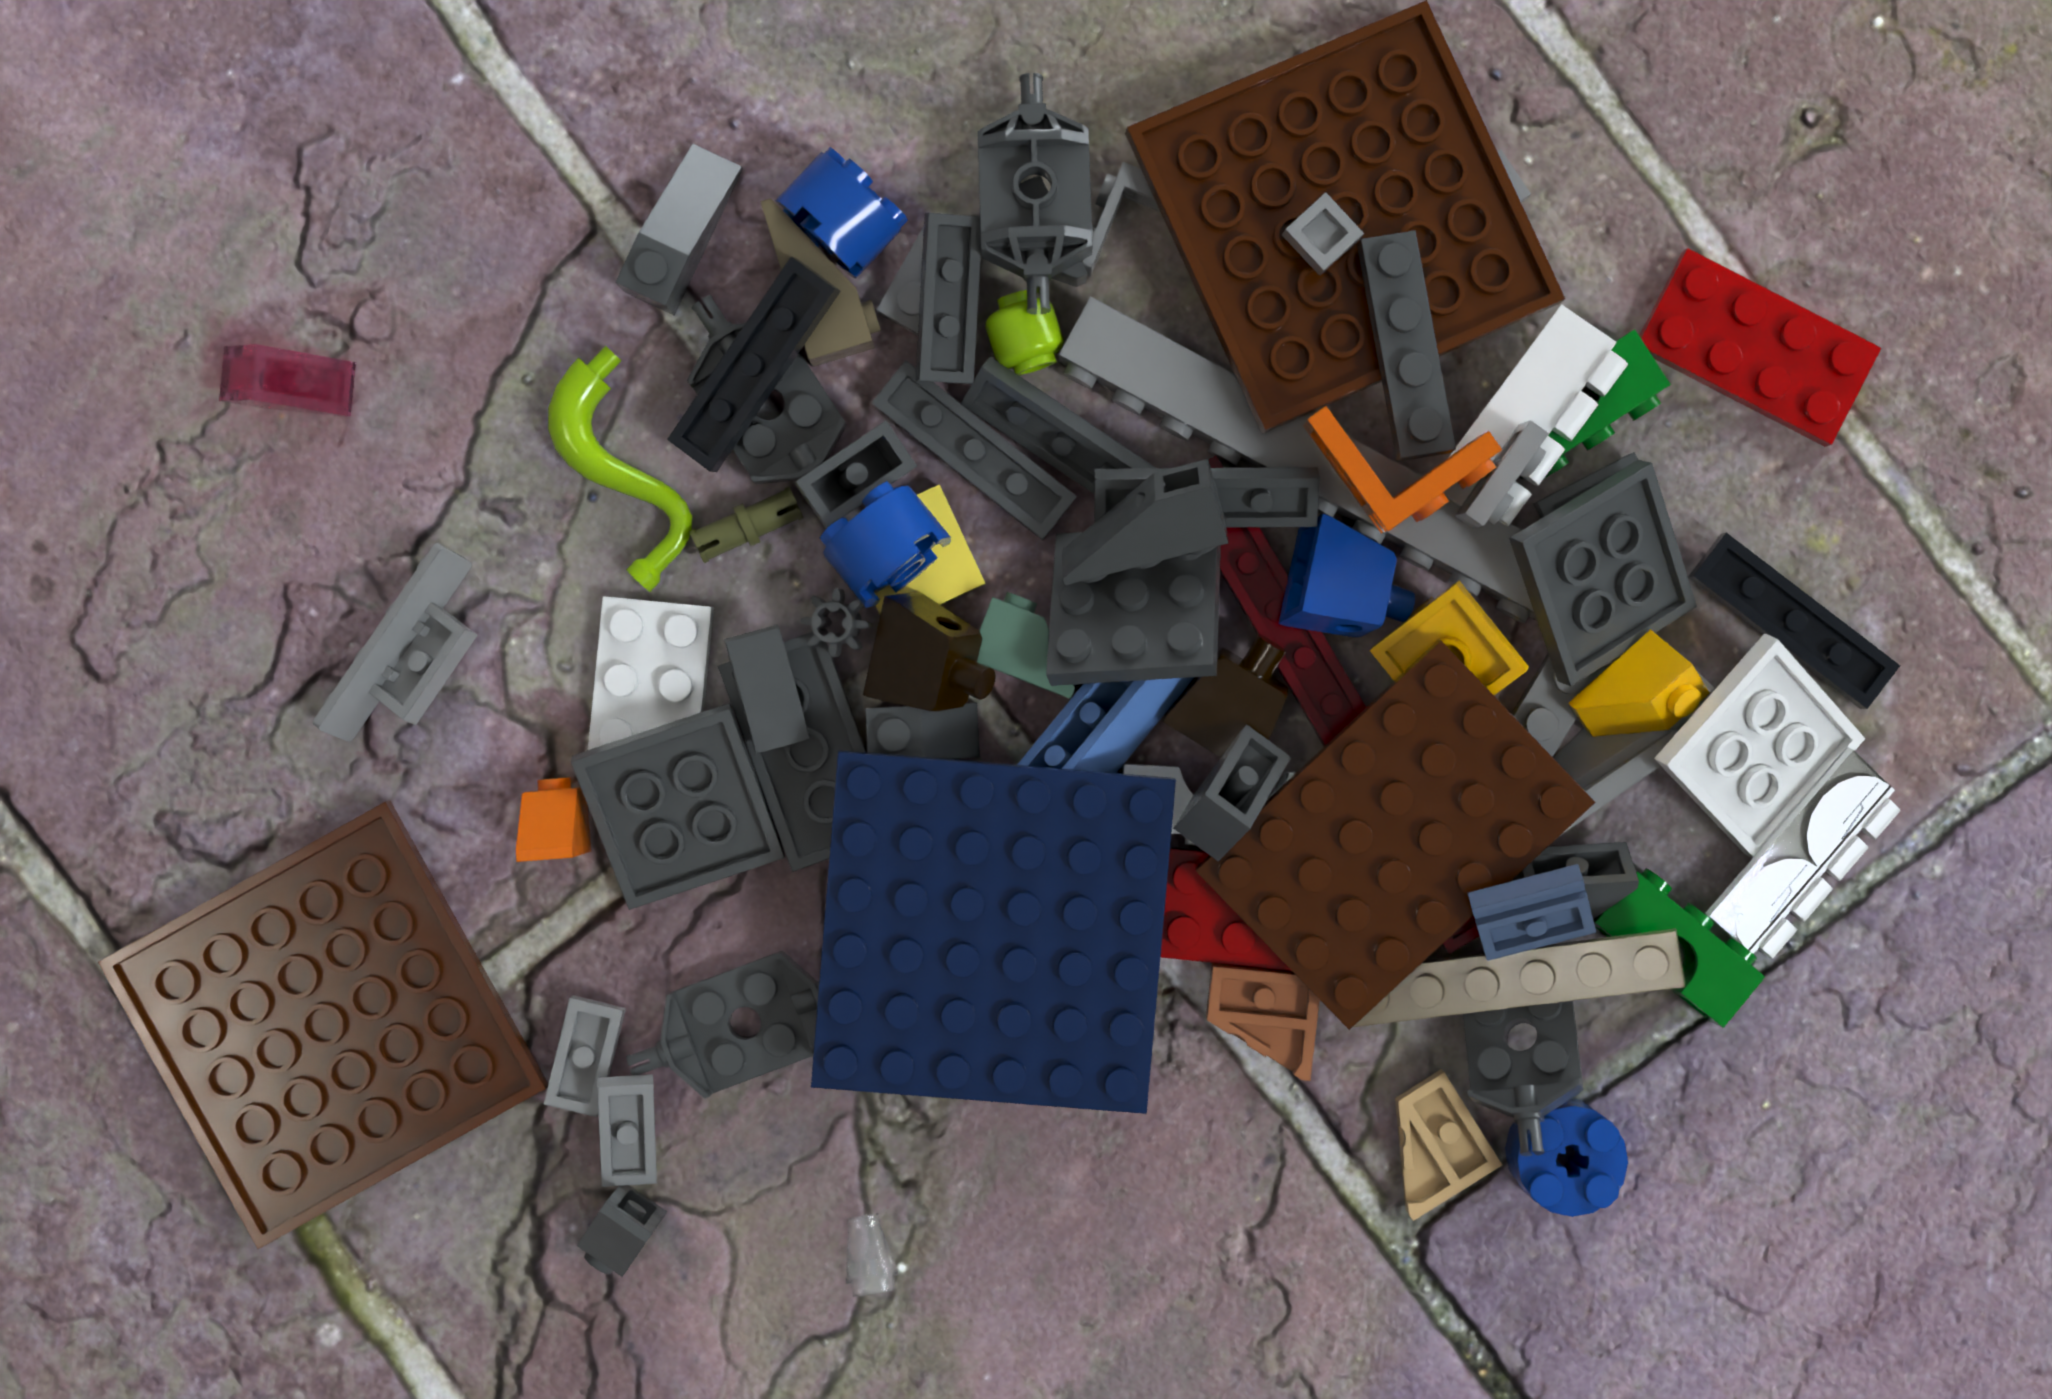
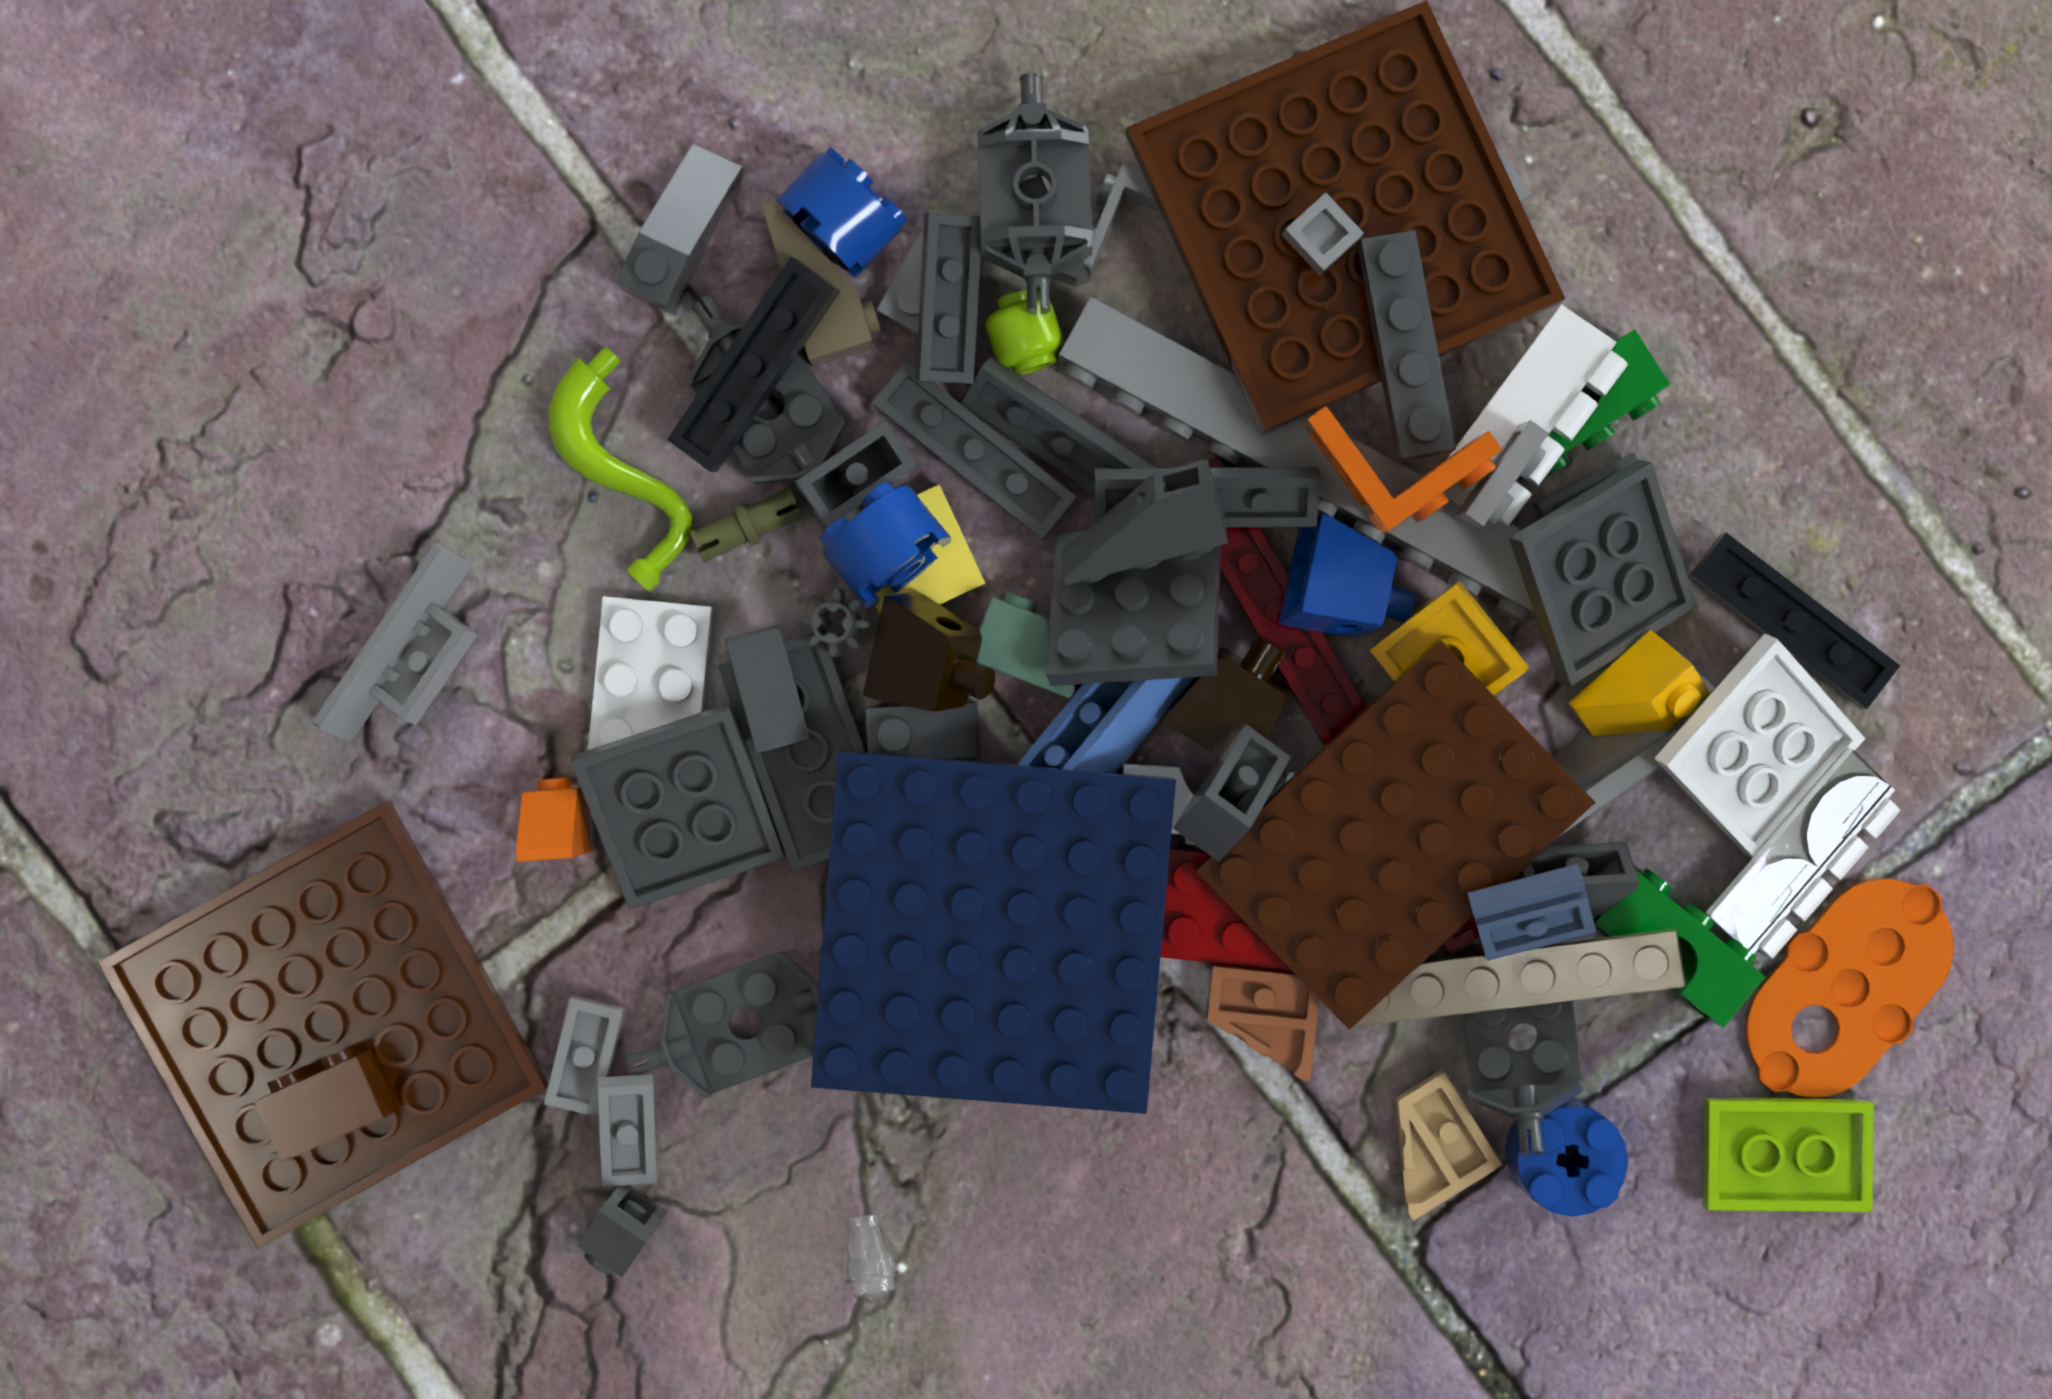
(286, 380): clear pink slope -> none
(324, 1105): none -> reddish brown brick
(1545, 706): light grey plate -> none
(1758, 347): red plate -> none
(1788, 1154): none -> lime plate
(1870, 963): none -> orange piece

